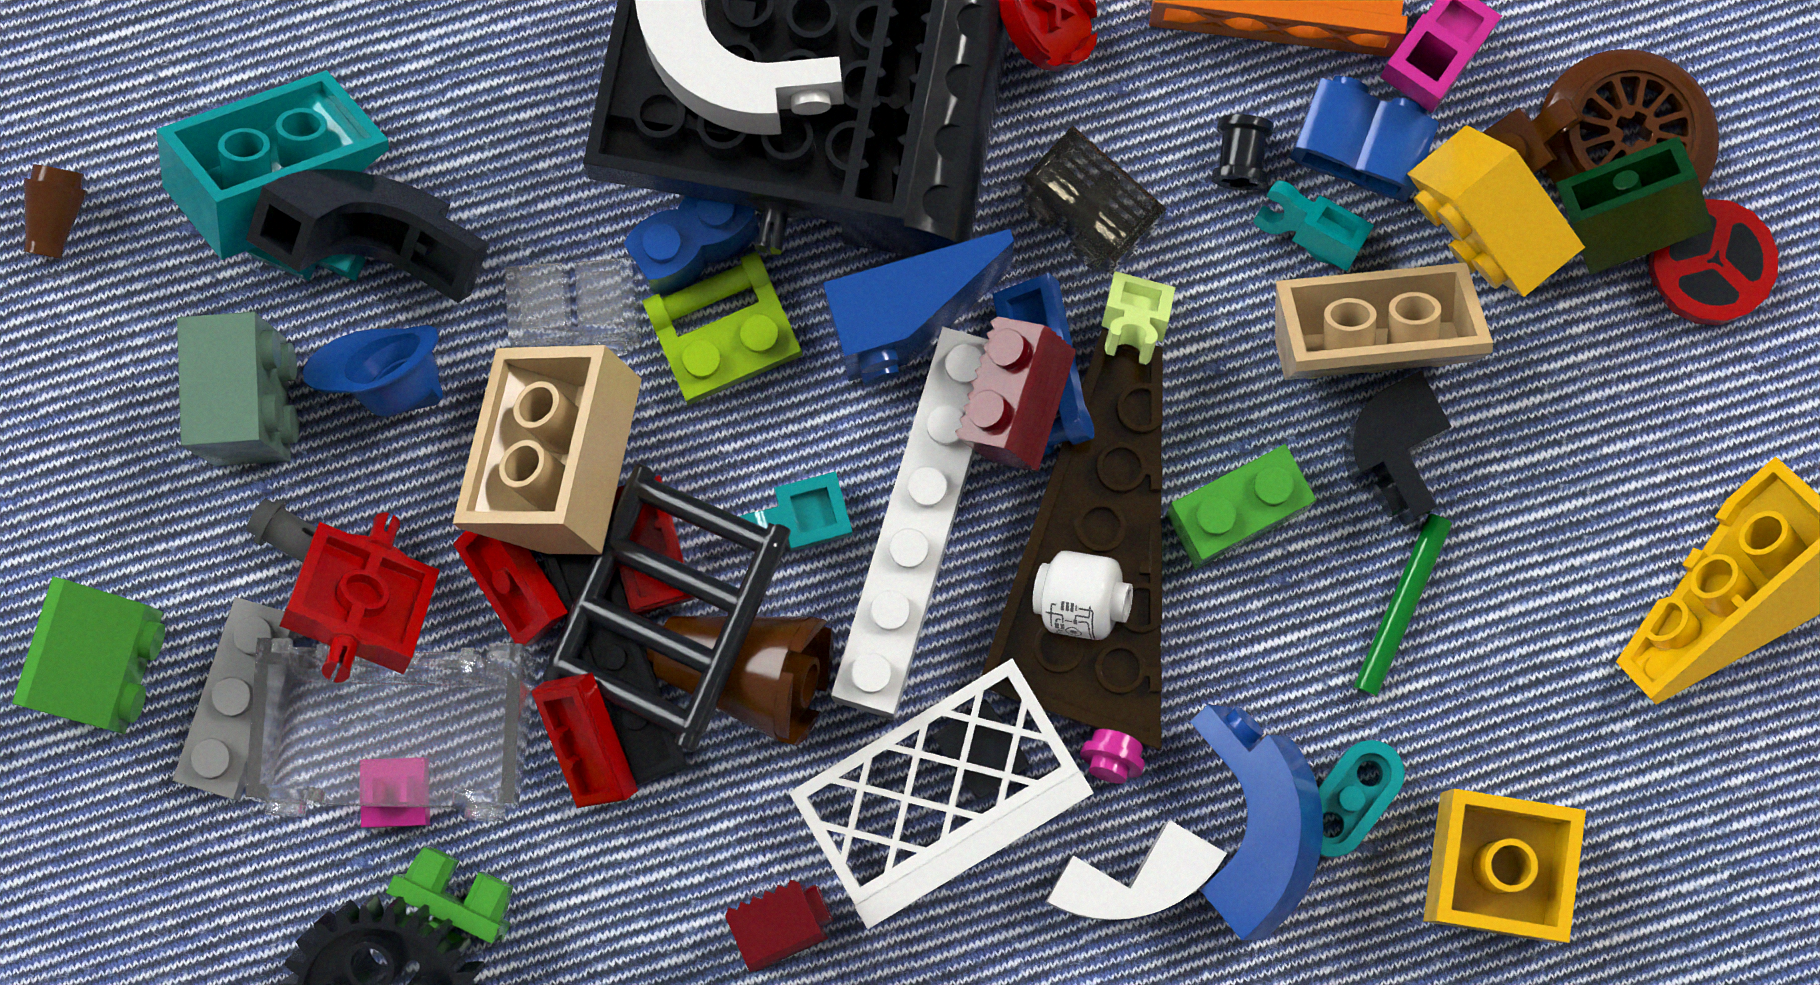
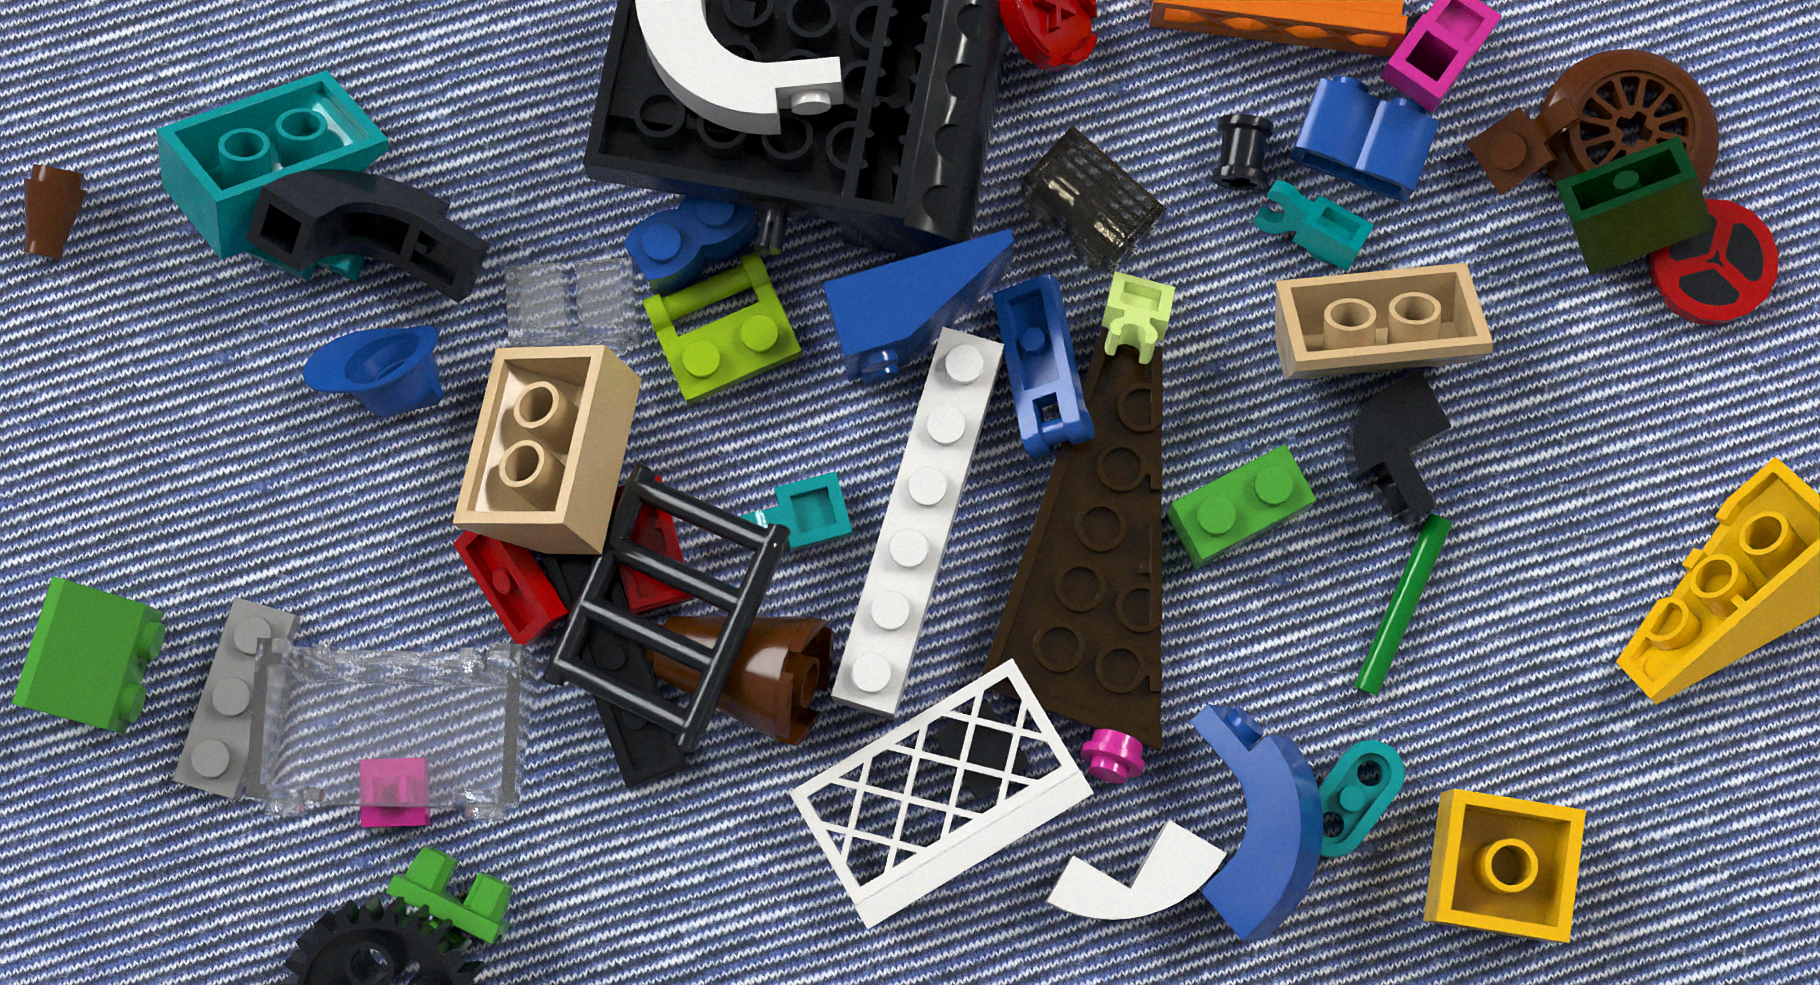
(235, 389): sand green brick -> none
(280, 528): dark grey pin -> none
(360, 597): red plate -> none
(584, 740): red plate -> none
(779, 924): dark red brick -> none
(1016, 393): dark red brick -> none
(1081, 595): white head -> none
(1494, 211): yellow brick -> none

